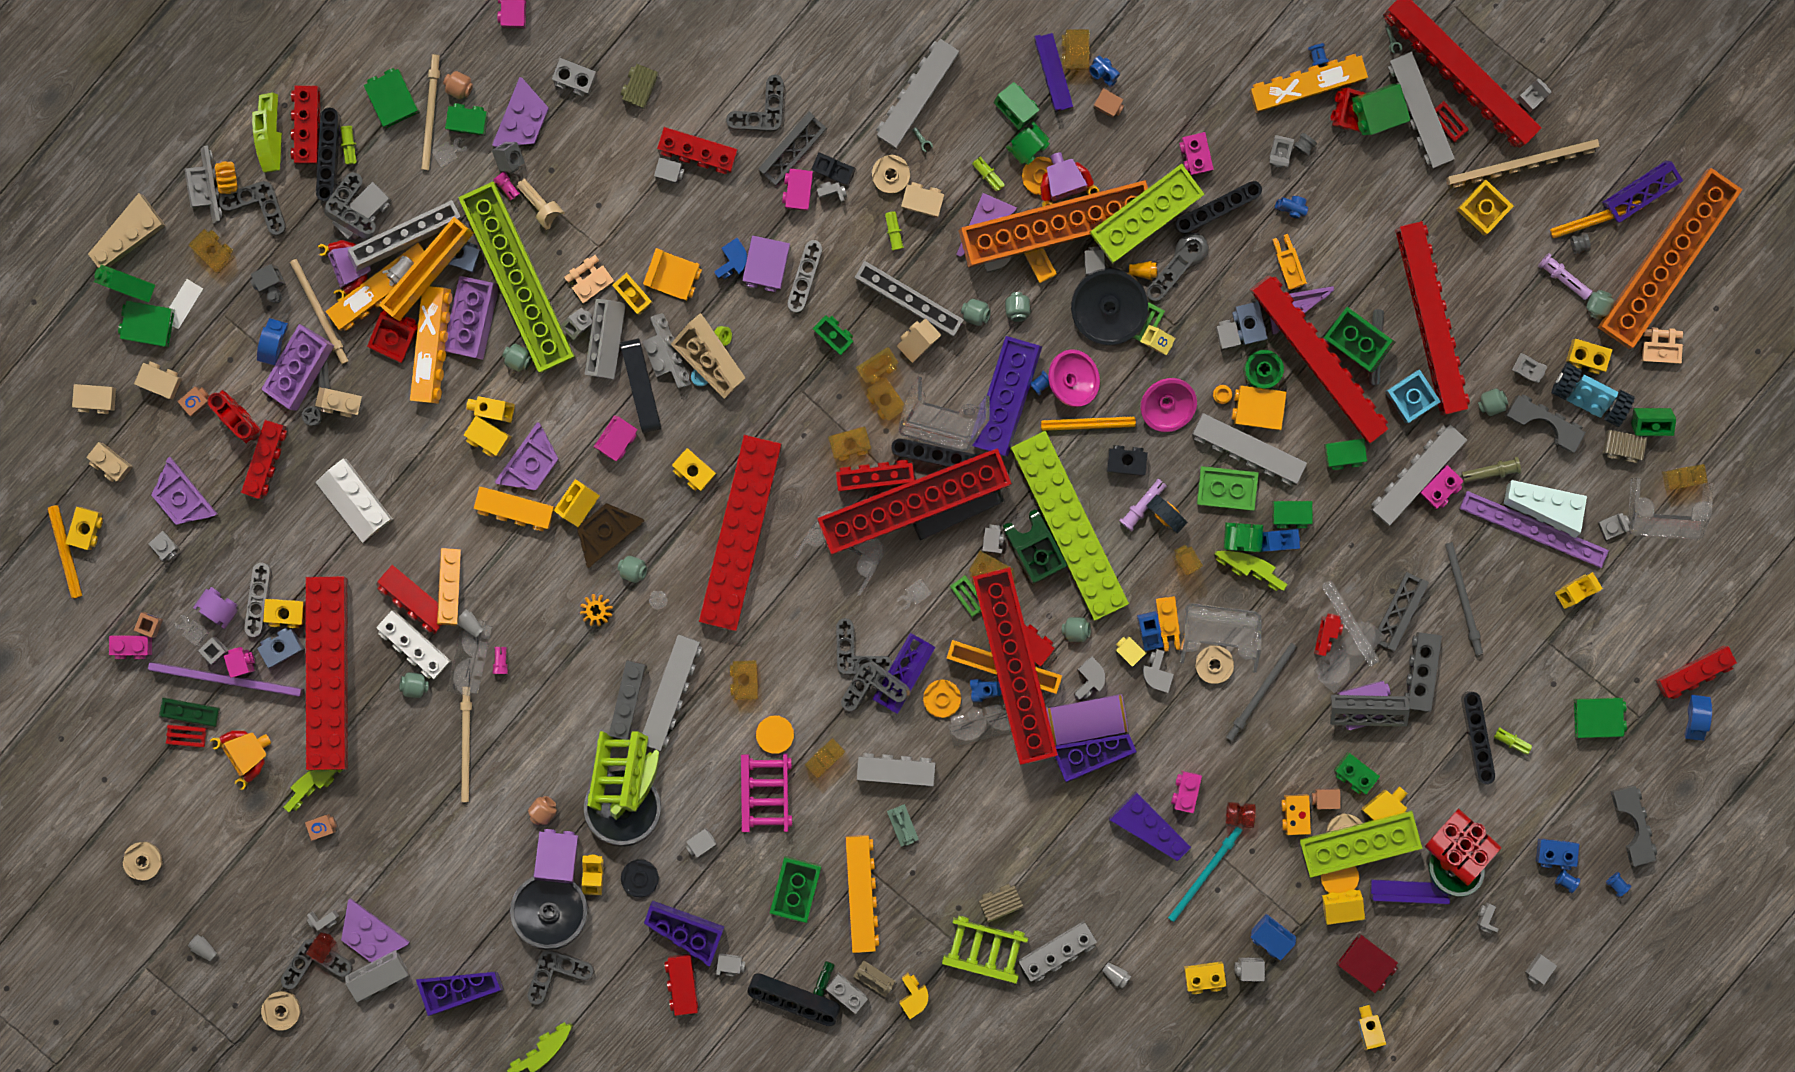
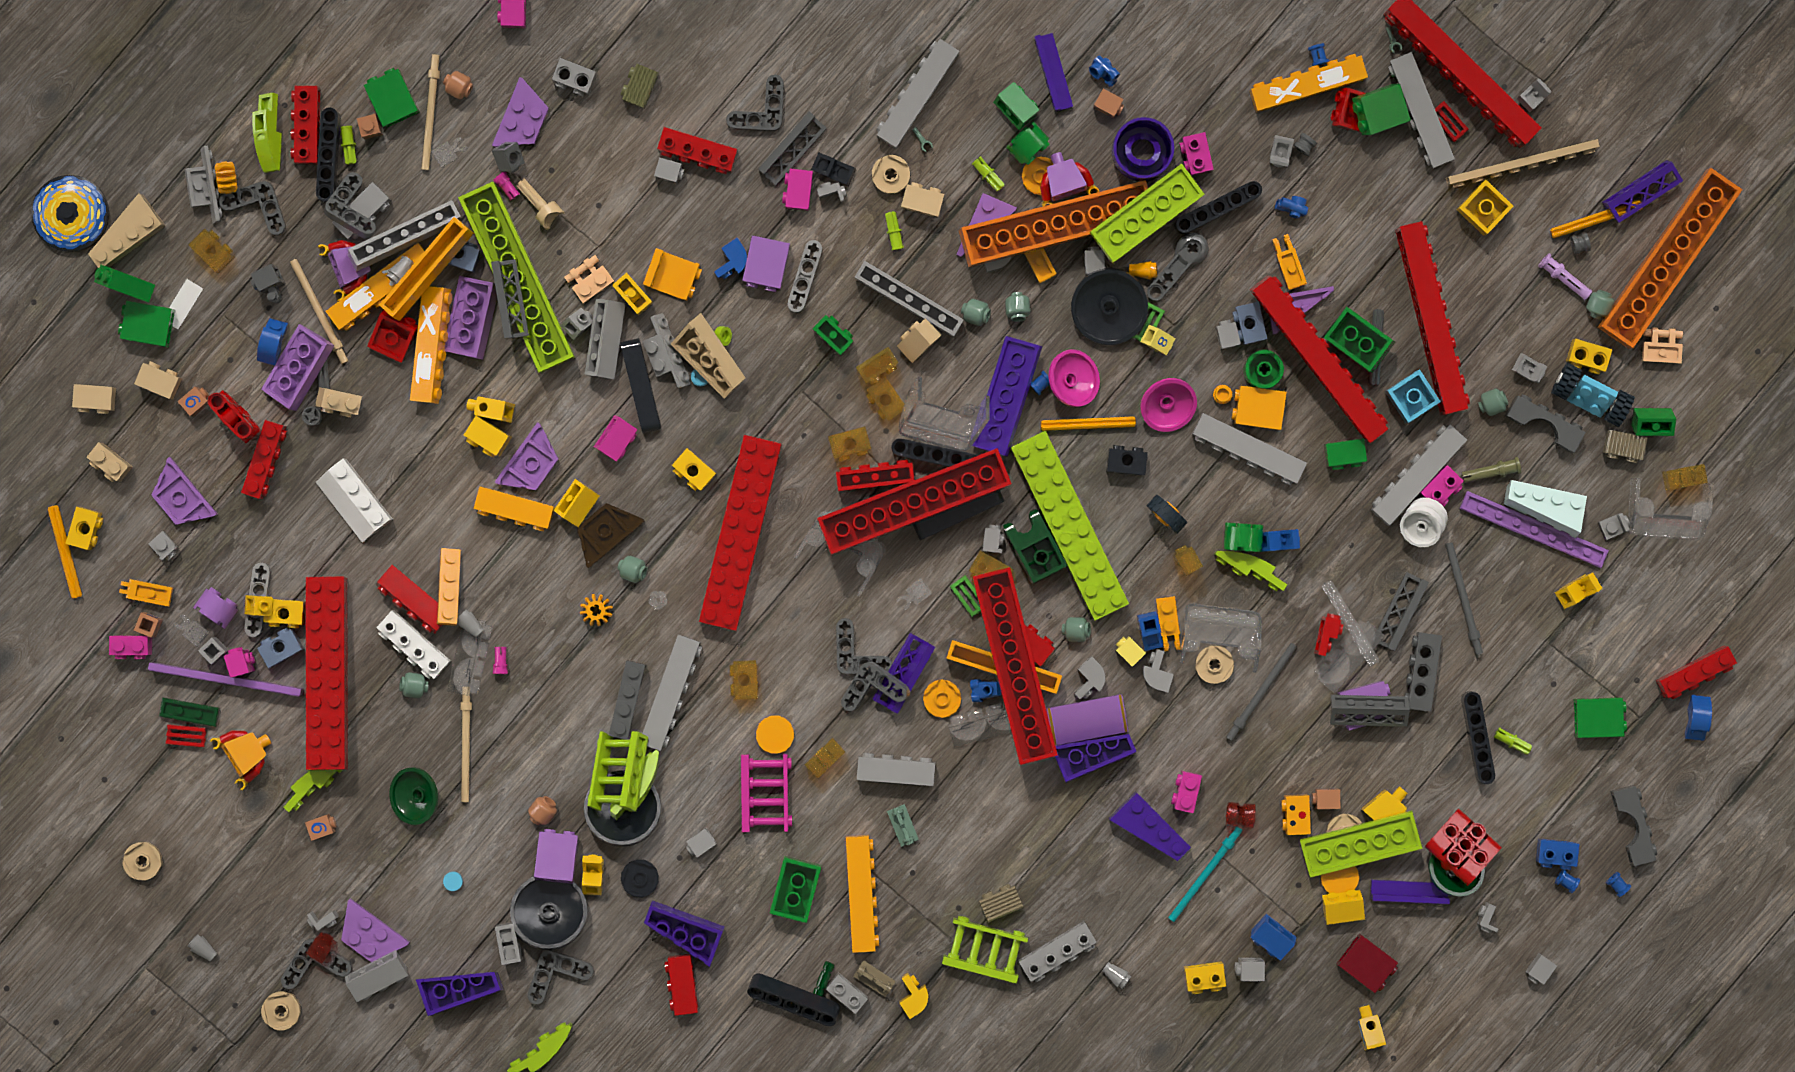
(70, 213): none -> dish
(147, 592): none -> light orange hinge
(258, 605): none -> yellow bracket
(369, 126): none -> nougat brick
(407, 798): none -> dark green dish
(453, 881): none -> medium azure tile
(466, 120): green brick -> none
(502, 299): none -> dark grey fence
(508, 943): none -> light grey brick
(517, 357): sand green head -> none
(730, 964): light grey brick -> none
(1076, 49): clear yellow brick -> none
(1137, 512): lavender pin -> none
(1157, 135): none -> dark purple piece
(1227, 488): bright green plate -> none
(1292, 513): green brick -> none
(1356, 773): green brick -> none
(1423, 522): none -> white wheel

